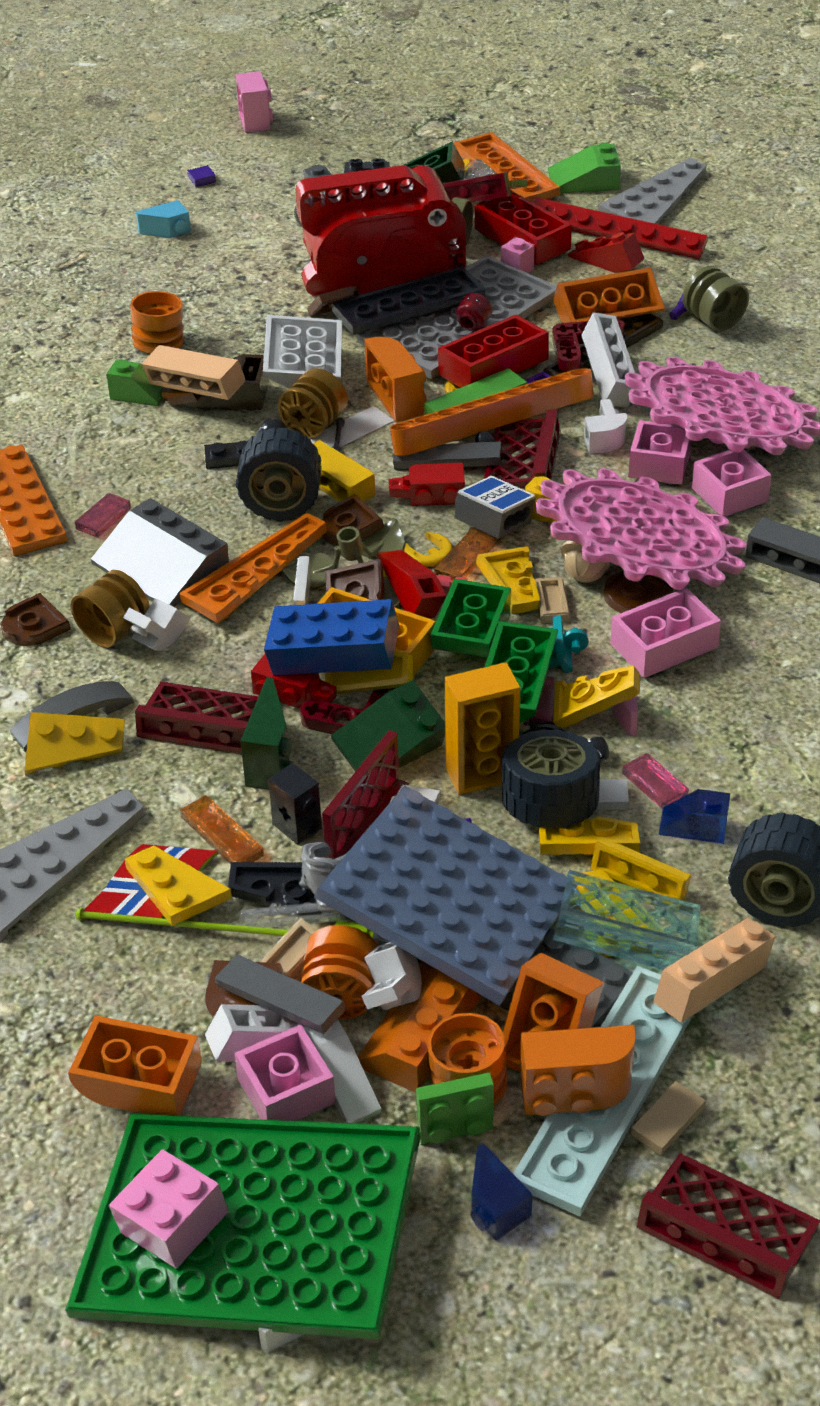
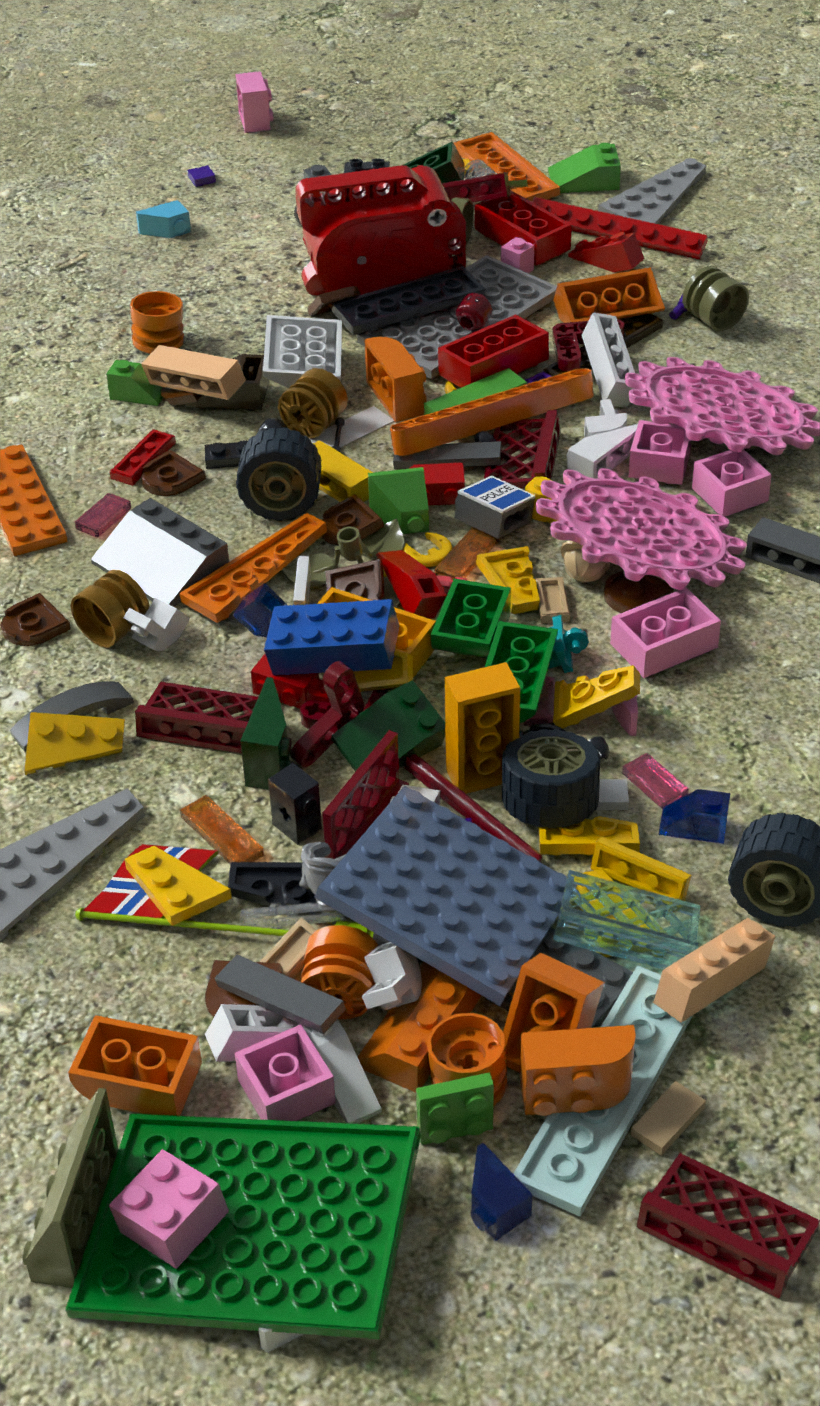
(73, 1197): none -> olive slope
(149, 448): none -> red tile
(170, 475): none -> reddish brown tile
(257, 609): none -> clear blue slope
(345, 705): none -> dark red beam
(401, 497): none -> bright green slope
(465, 805): none -> dark red axle
(601, 451): none -> white slope

